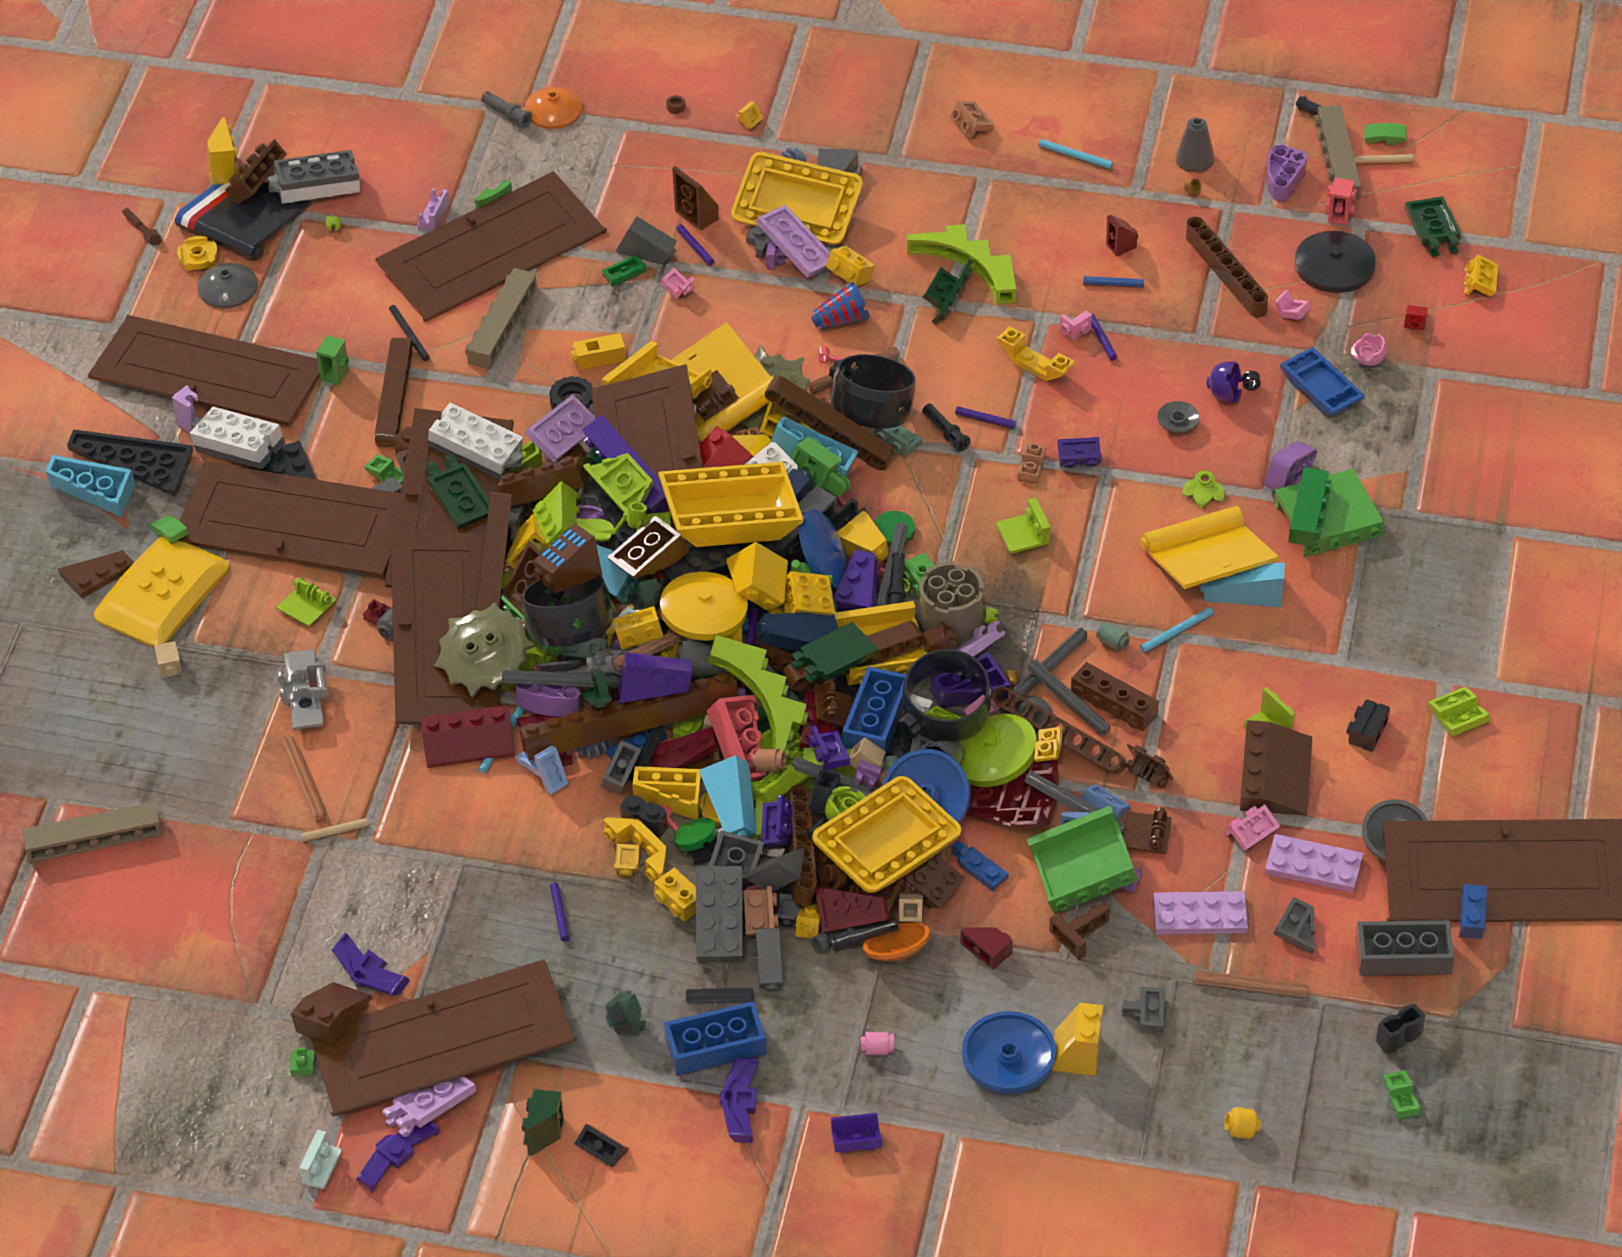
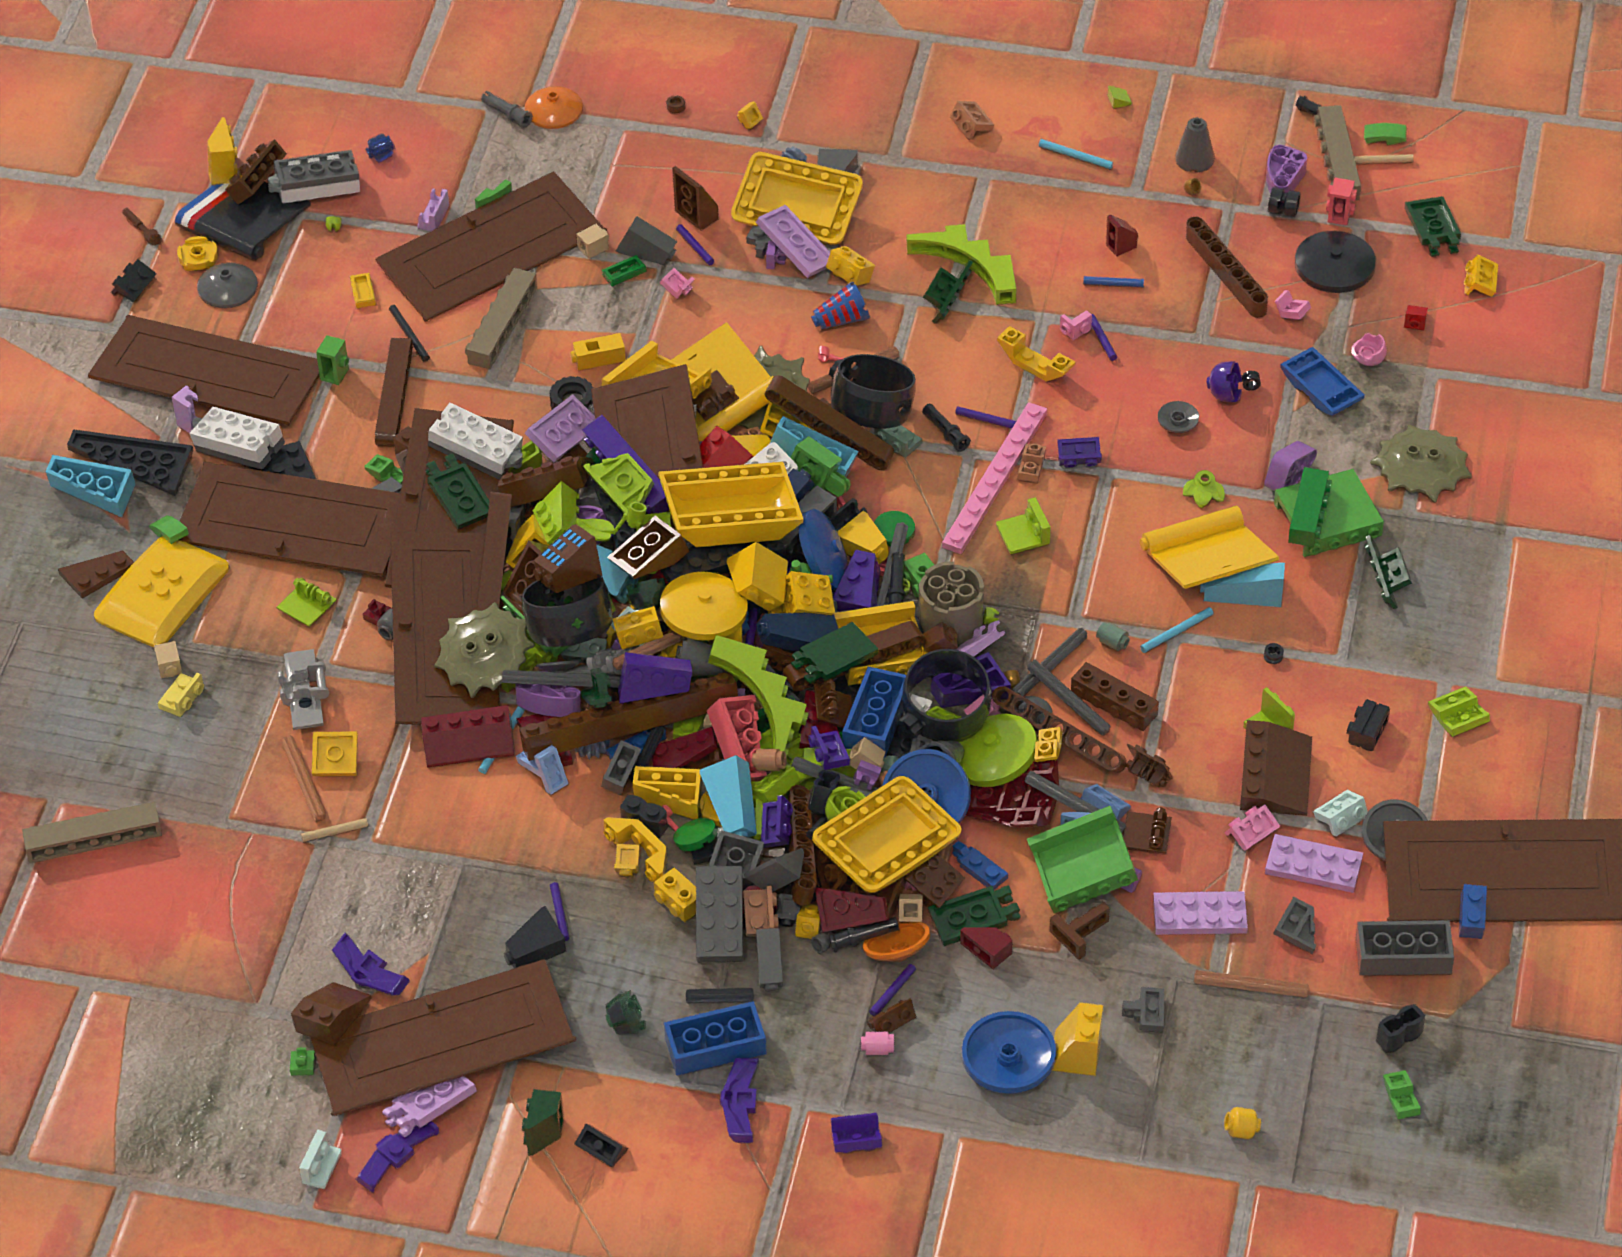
(134, 281): none -> black bracket
(181, 694): none -> light yellow bracket
(335, 753): none -> yellow hinge
(362, 290): none -> yellow tile
(380, 147): none -> clear blue head
(535, 940): none -> black slope
(592, 241): none -> tan brick
(892, 990): none -> dark purple bar
(894, 1017): none -> reddish brown hinge
(973, 910): none -> dark green tile
(994, 478): none -> bright pink plate
(1118, 97): none -> lime slope
(1272, 648): none -> black bush
(1290, 204): none -> black wheel
(1342, 812): none -> light aqua bracket
(1390, 569): none -> bracket
(1422, 462): none -> olive piece

